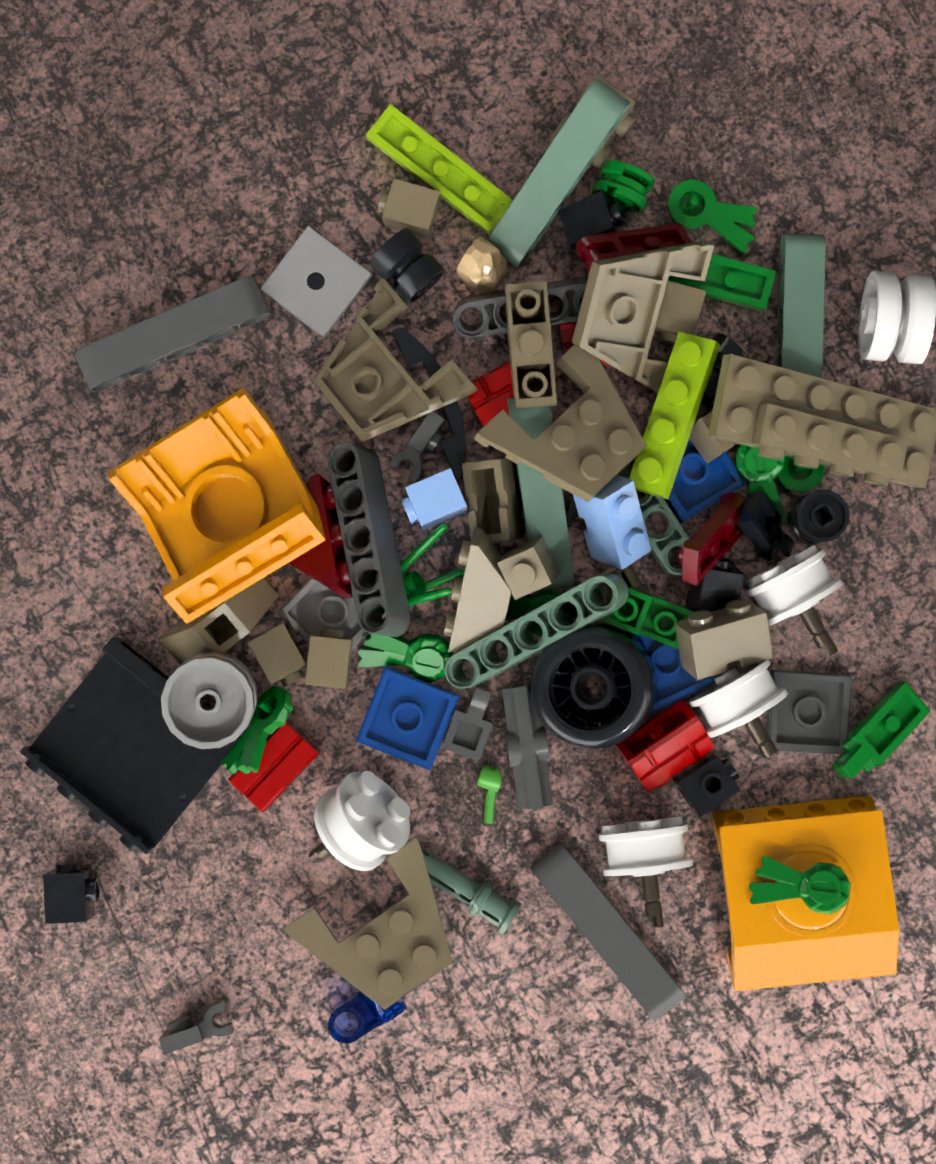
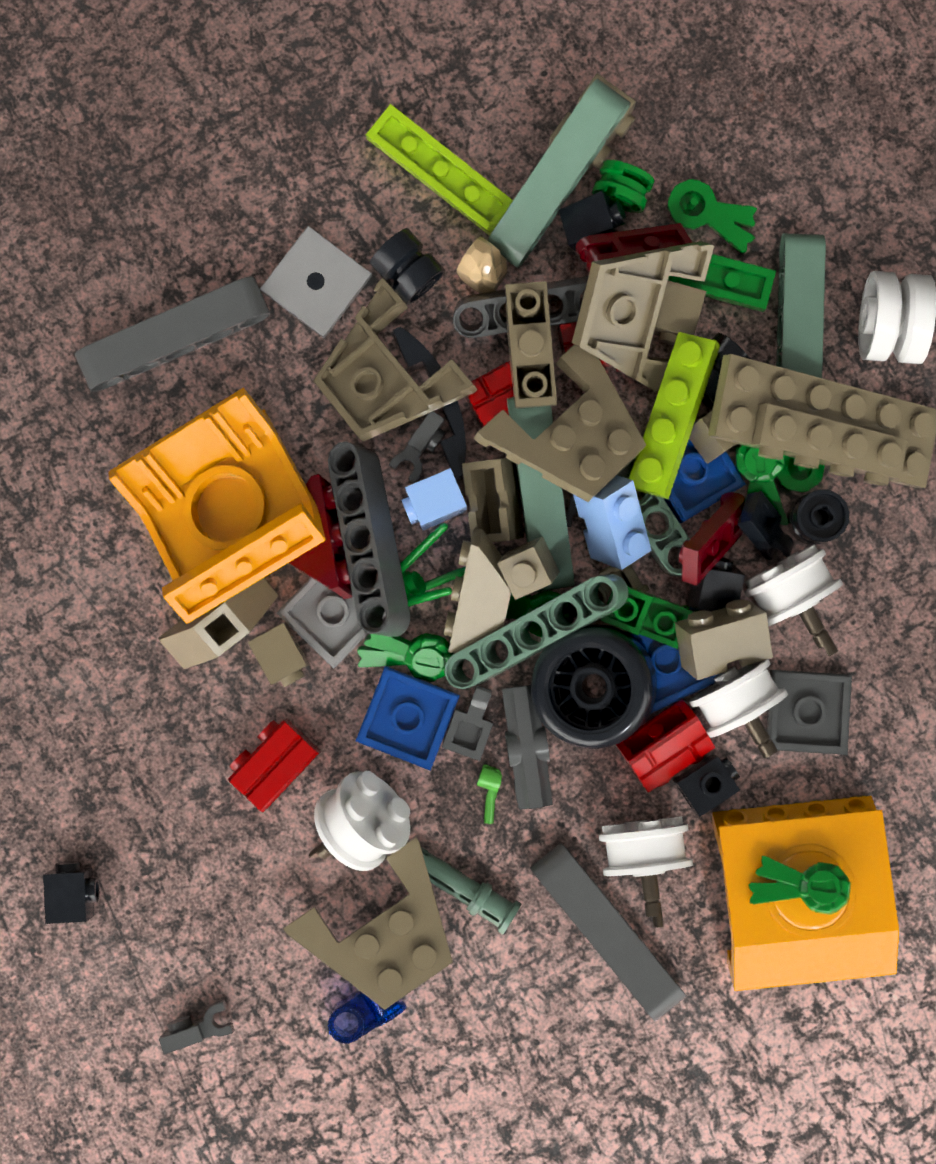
(119, 753): black panel -> none
(190, 716): light grey wheel -> none
(270, 714): green piece -> none
(329, 659): dark tan brick -> none
(409, 207): dark tan brick -> none
(881, 731): green hinge -> none

